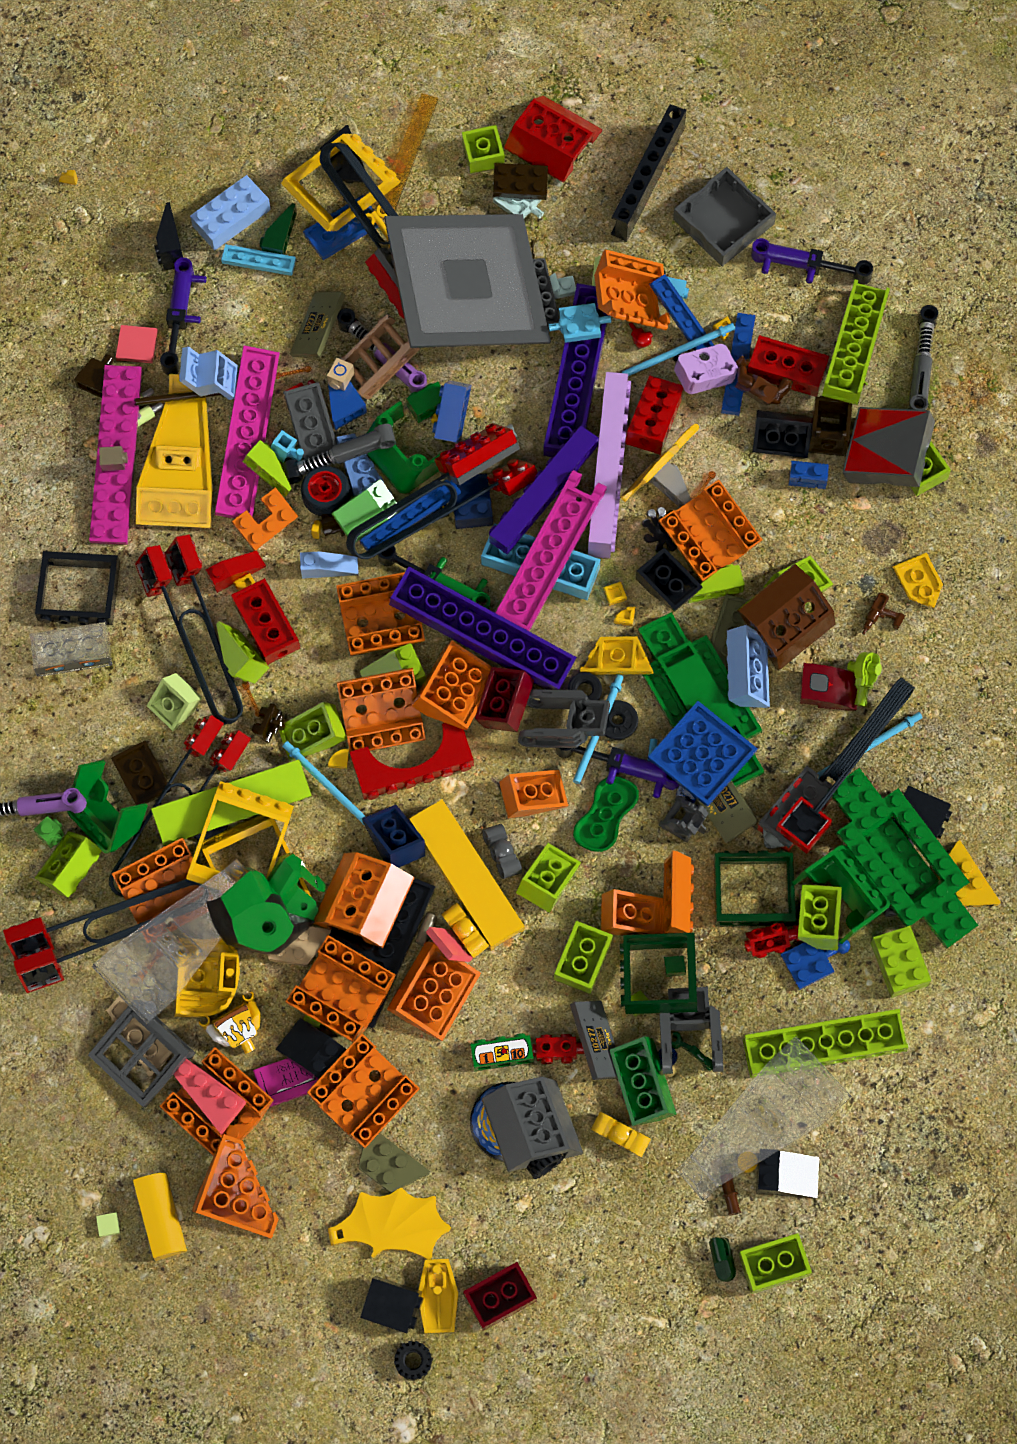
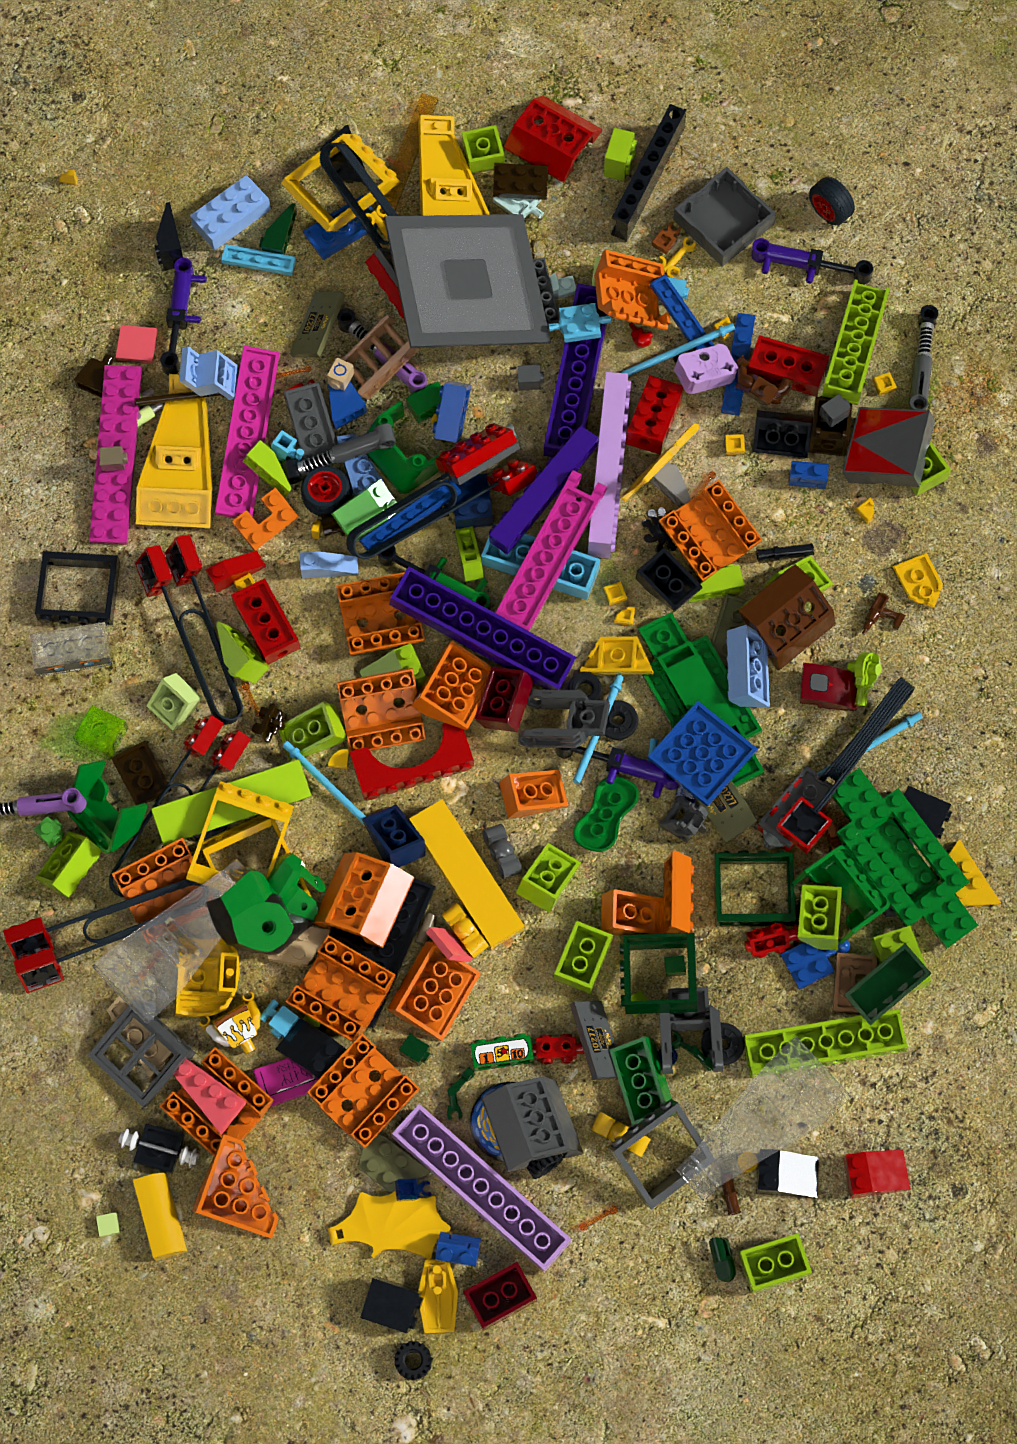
(100, 732): none -> clear neon green brick
(159, 1148): none -> black plate
(281, 1021): none -> medium azure brick
(409, 1190): none -> clear blue plate
(415, 1050): none -> dark green brick
(446, 168): none -> yellow wing
(452, 1091): none -> dark green piece
(458, 1249): none -> blue brick
(469, 554): none -> lime slope
(481, 1188): none -> lavender brick
(530, 377): none -> dark grey brick
(613, 1210): none -> clear orange hinge
(620, 154): none -> lime brick
(636, 1132): none -> dark grey window
(666, 239): none -> dark orange plate
(669, 266): none -> yellow bar
(734, 444): none -> yellow plate
(735, 1043): none -> black wheel
(784, 552): none -> black pin
(831, 201): none -> black wheel
(831, 835): none -> dark orange plate
(835, 410): none -> dark grey brick
(845, 971): none -> medium nougat plate
(866, 510): none -> yellow tile
(876, 1173): none -> red slope
(884, 383): none -> yellow tile
(887, 984): none -> dark green slope

